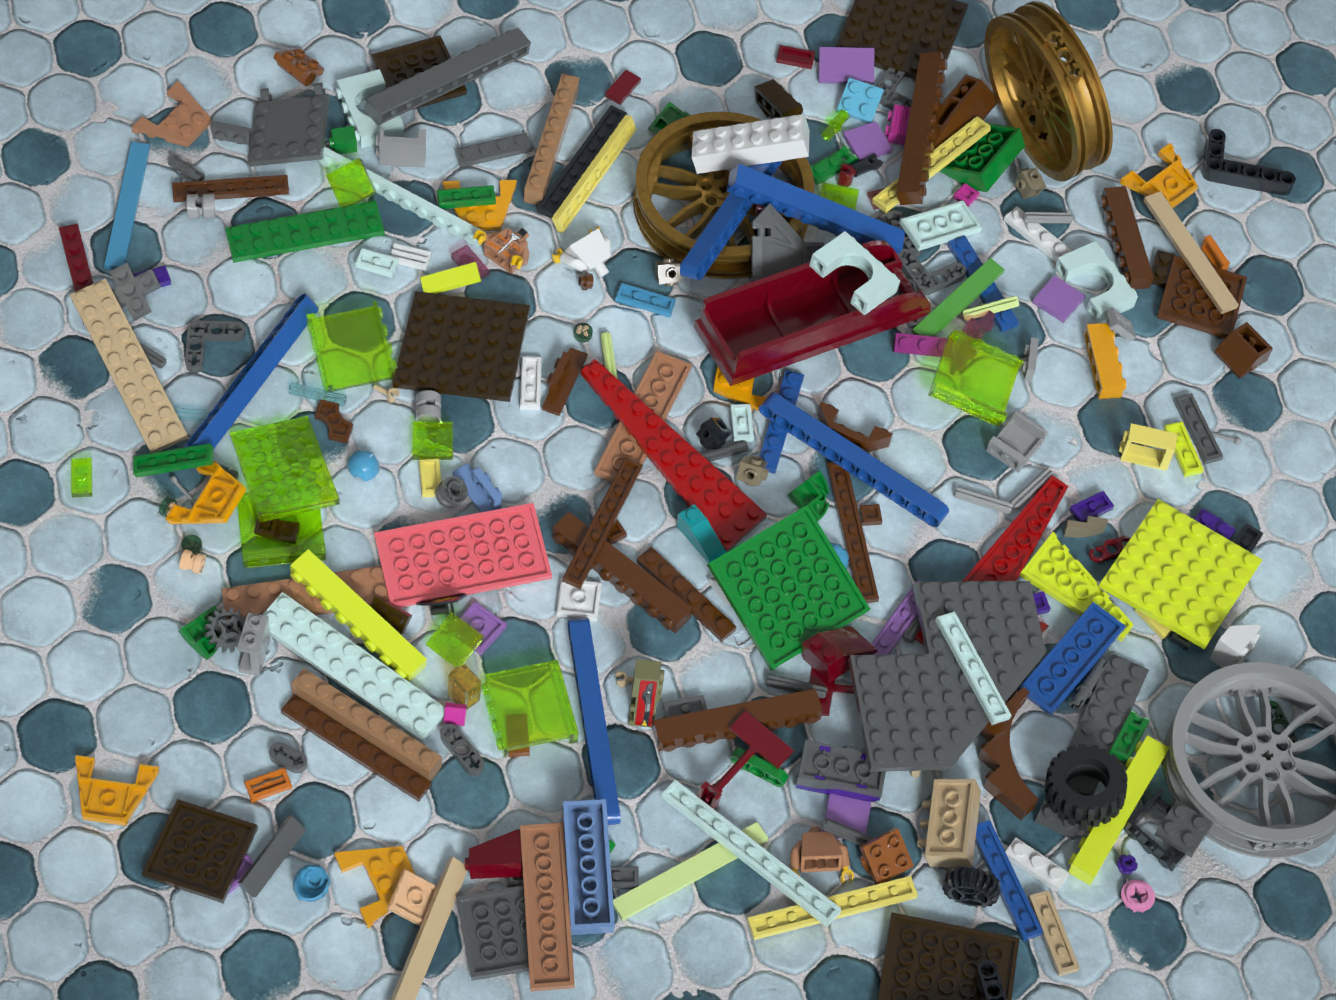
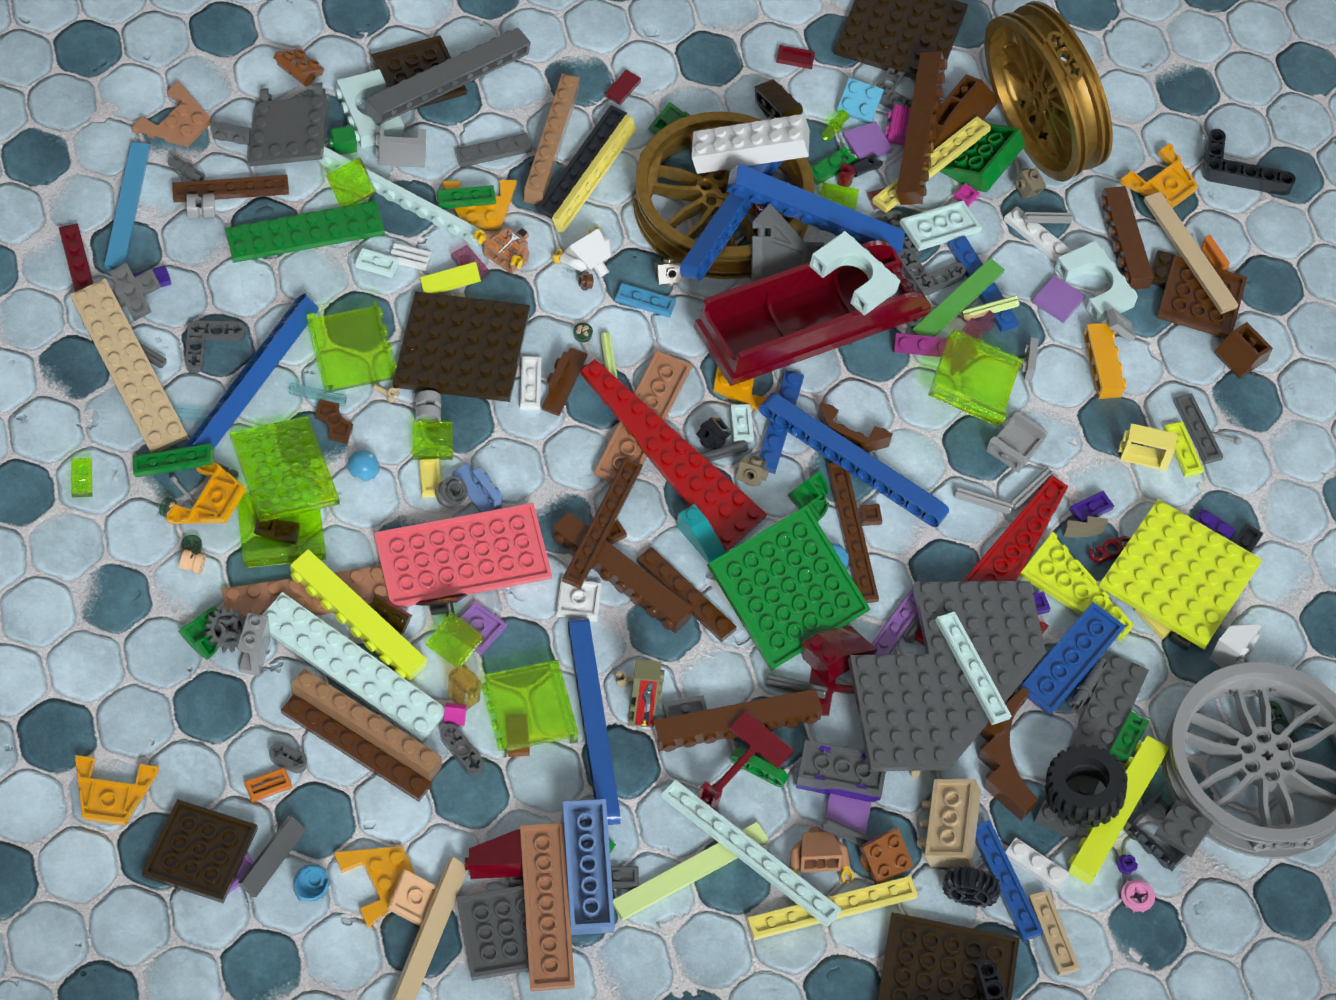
(842, 63): medium lavender tile -> none

